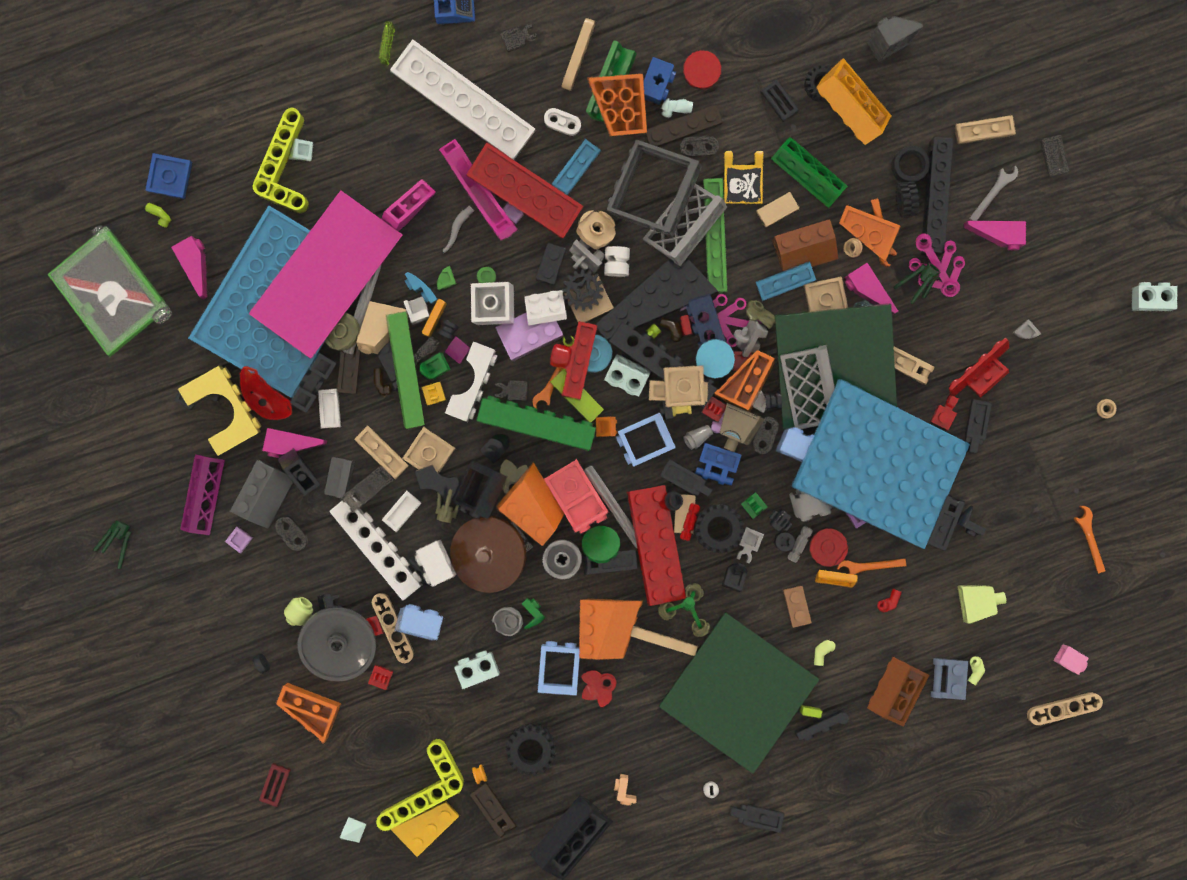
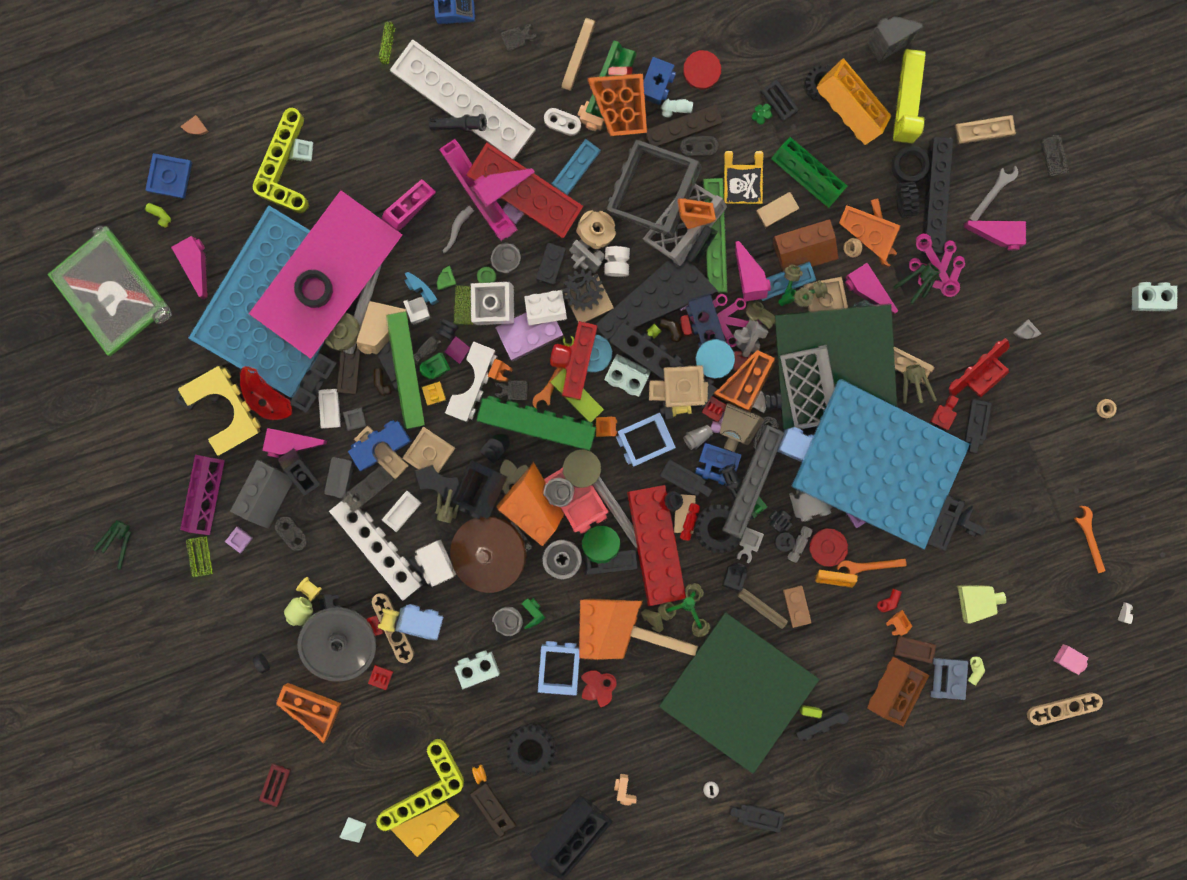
(194, 126): none -> nougat tile
(199, 556): none -> clear neon green tile
(308, 589): none -> light yellow bush
(313, 274): none -> black tyre
(355, 419): none -> dark grey tile
(364, 452): none -> blue arch
(388, 620): none -> light yellow bush
(434, 318): light orange tile -> none
(462, 309): none -> clear neon green tile
(465, 123): none -> black pin
(496, 185): none -> dark pink slope
(497, 370): none -> orange tile
(505, 257): none -> light grey hair
(559, 492): none -> light grey hair
(582, 468): none -> olive tile
(591, 121): none -> light nougat bracket
(620, 71): none -> tile
(654, 619): none -> olive tile
(696, 212): none -> orange slope
(701, 244): none -> black tile
(732, 483): none -> black pin
(752, 277): none -> dark pink slope
(753, 481): none -> dark grey tile
(762, 113): none -> green plant
(762, 608): none -> dark tan axle
(803, 296): none -> olive plant
(821, 650): yellowish green arm -> none
(901, 623): none -> orange tile
(907, 123): none -> neon yellow beam
(914, 649): none -> reddish brown tile
(915, 374): none -> olive plant
(1125, 615): none -> white tile

